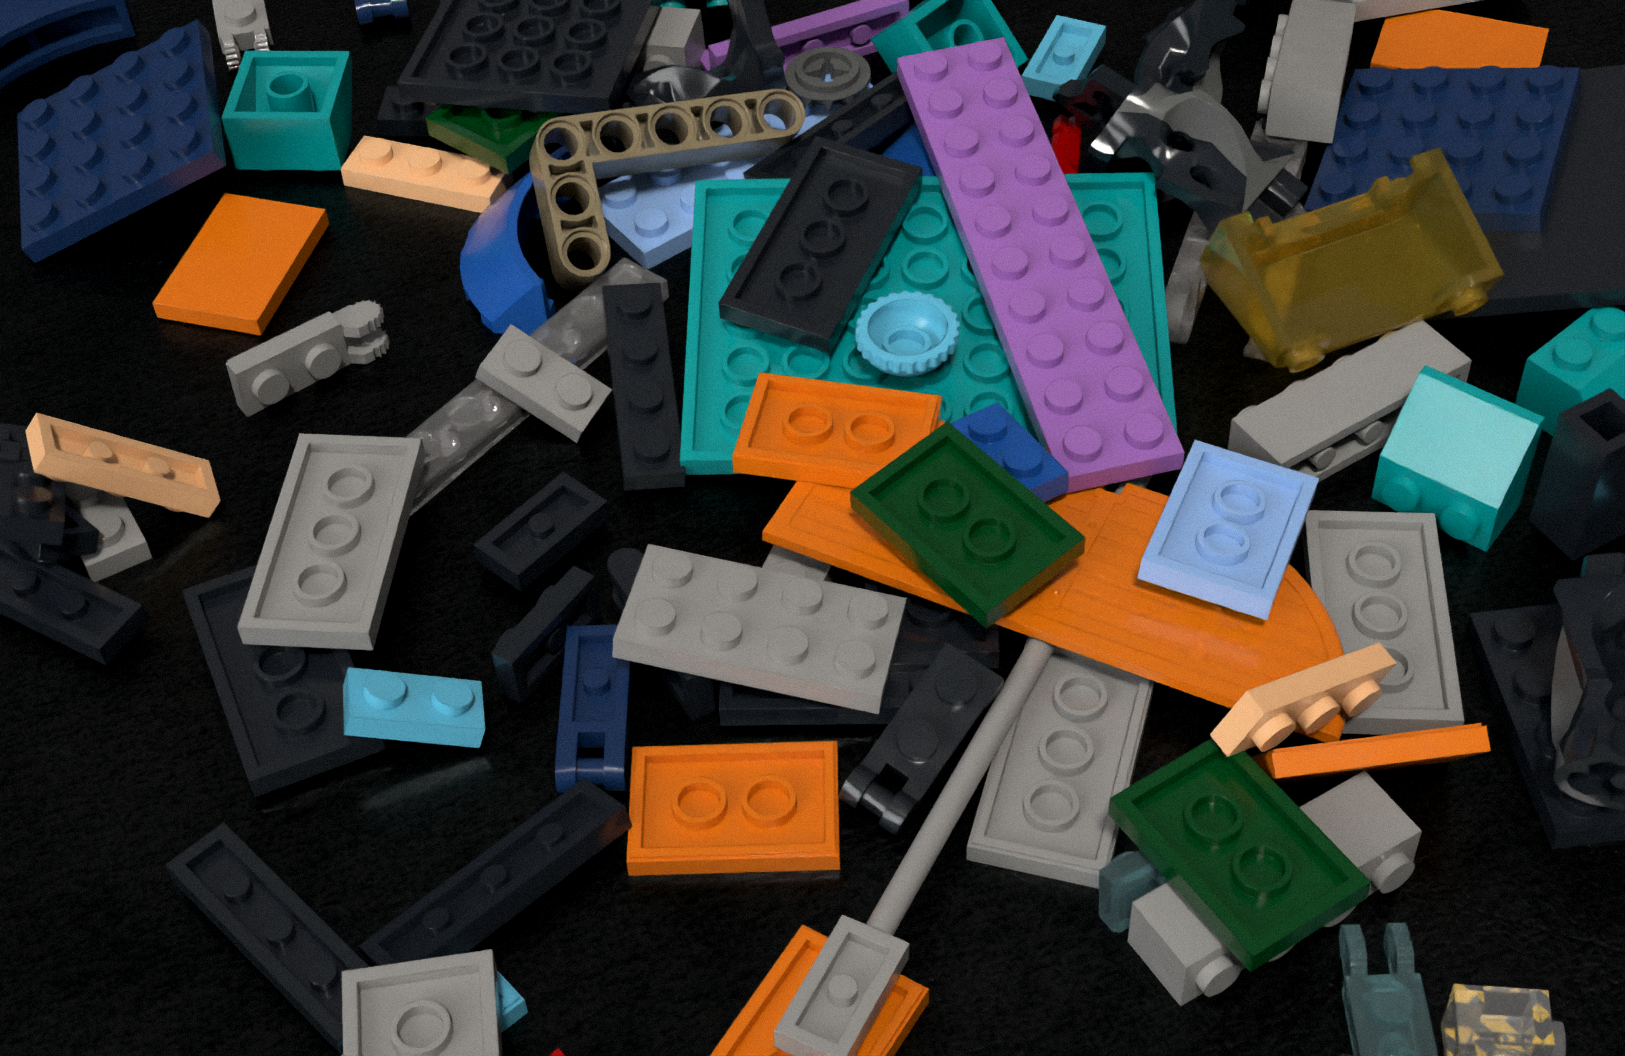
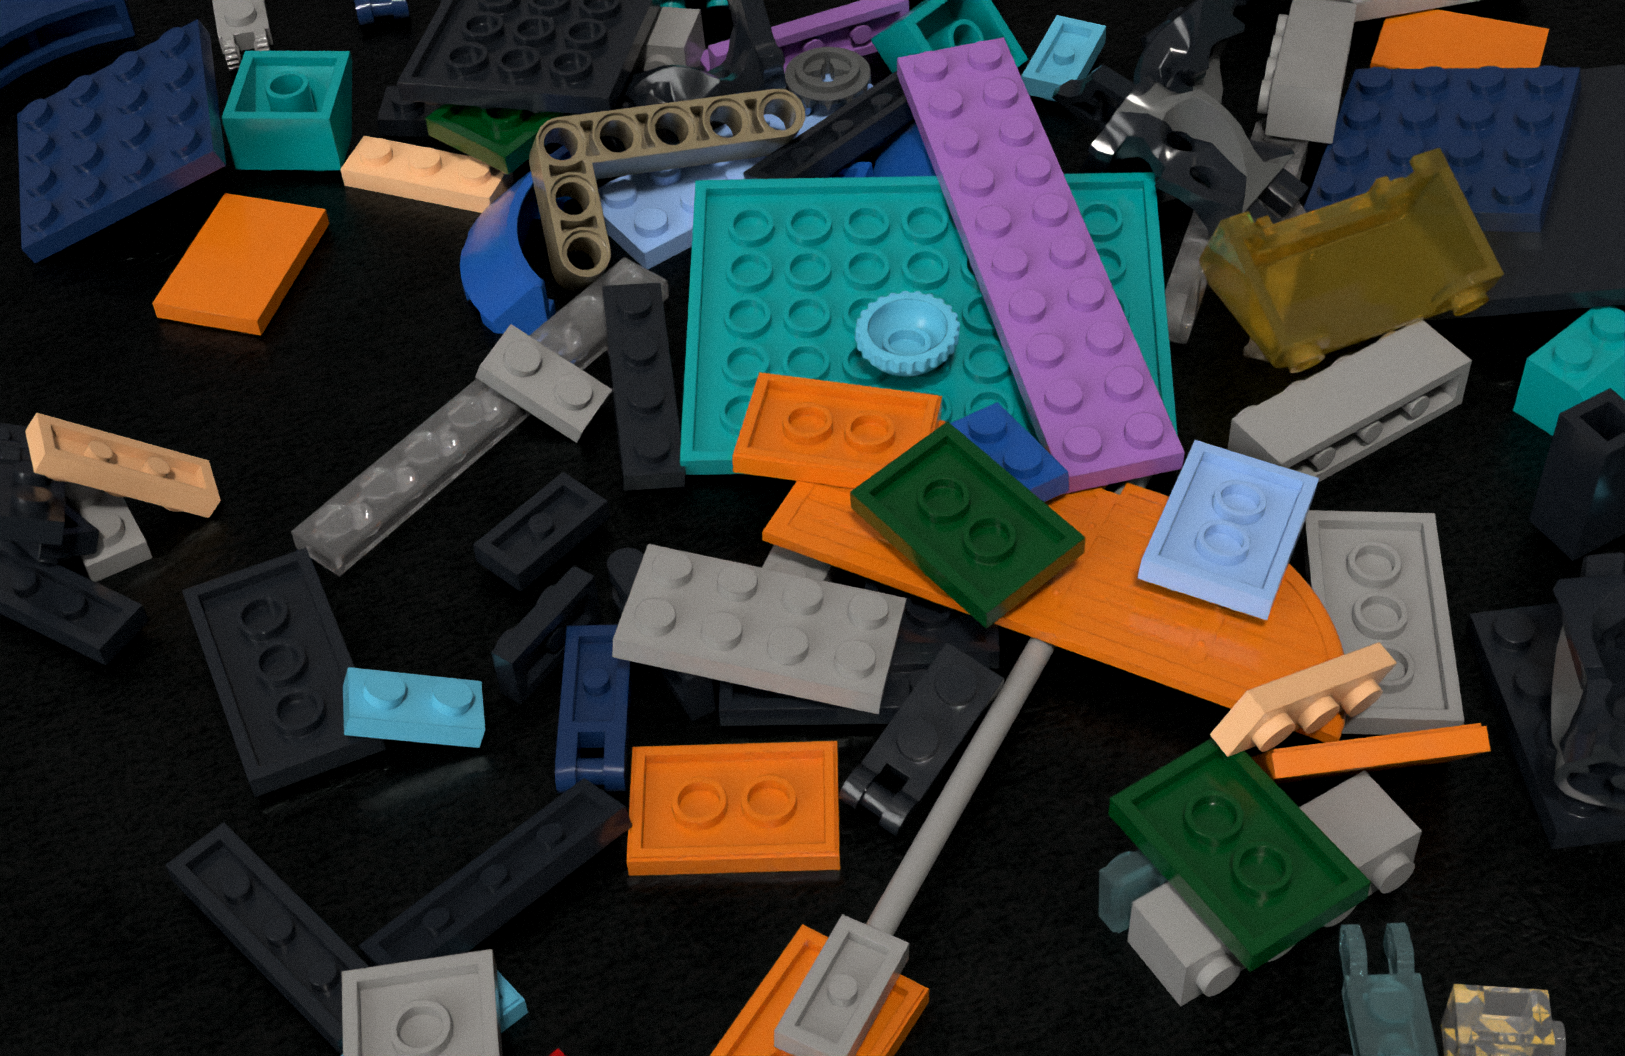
(307, 355): light grey hinge -> none
(333, 542): light grey plate -> none
(821, 244): black plate -> none
(1059, 768): light grey tile -> none
(1067, 142): red axle -> none
(1458, 457): slope -> none

